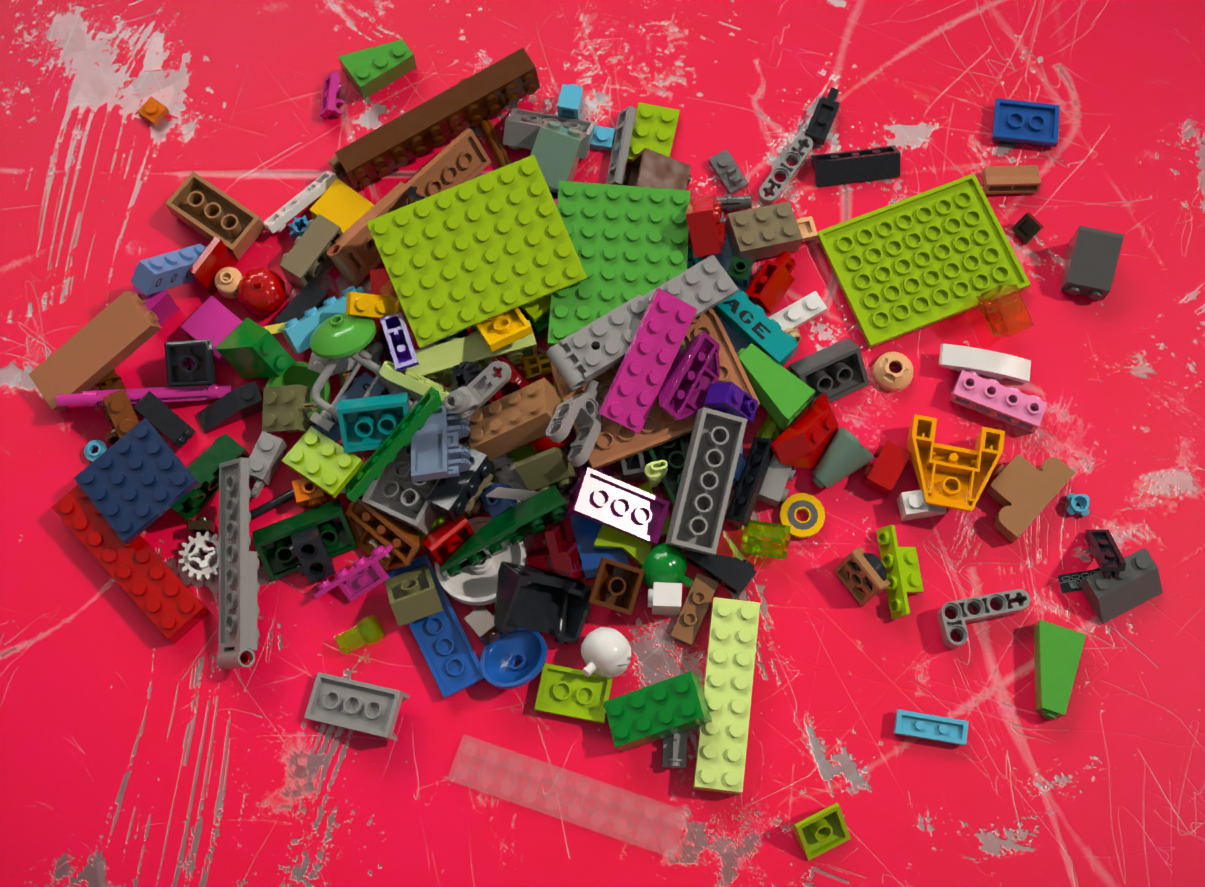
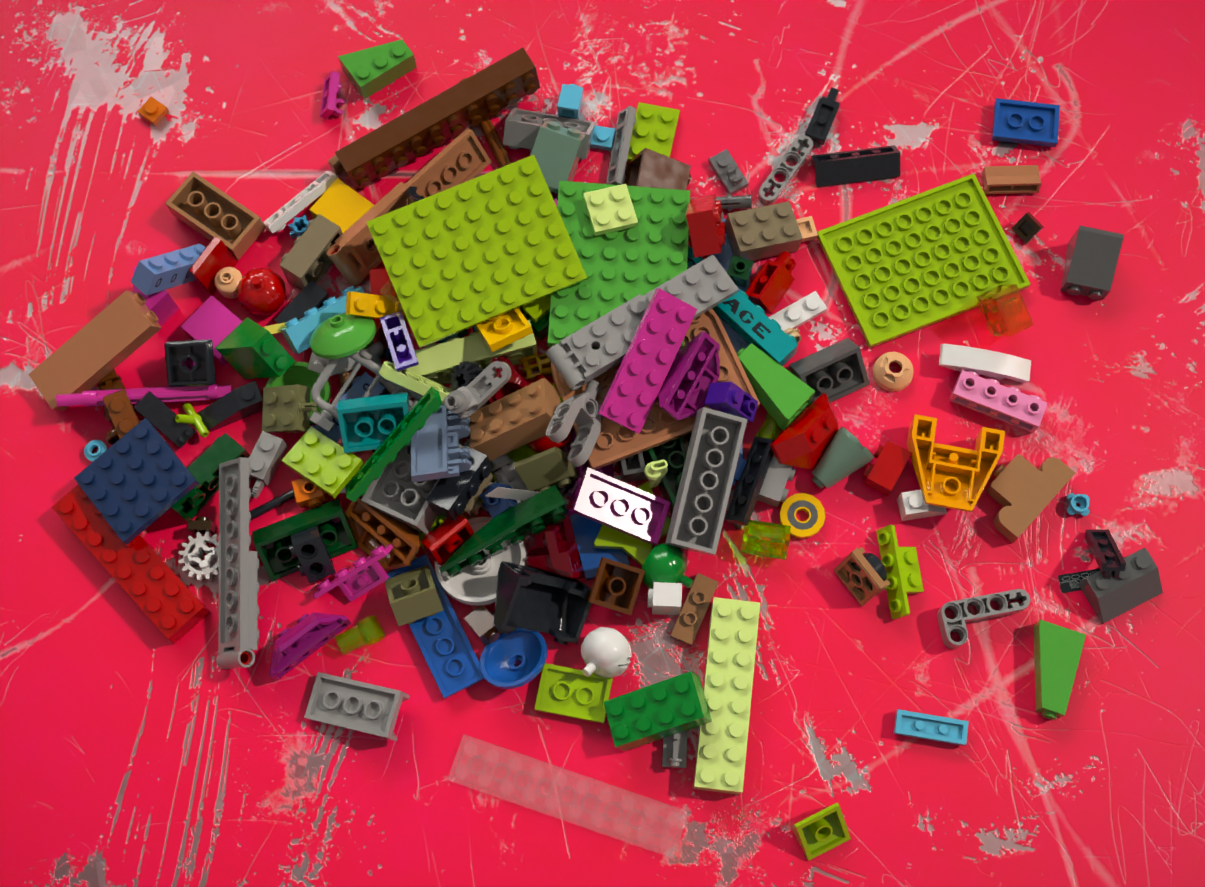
(192, 418): none -> lime piece
(303, 640): none -> magenta wedge
(610, 209): none -> yellowish green plate
(727, 570): black slope -> none

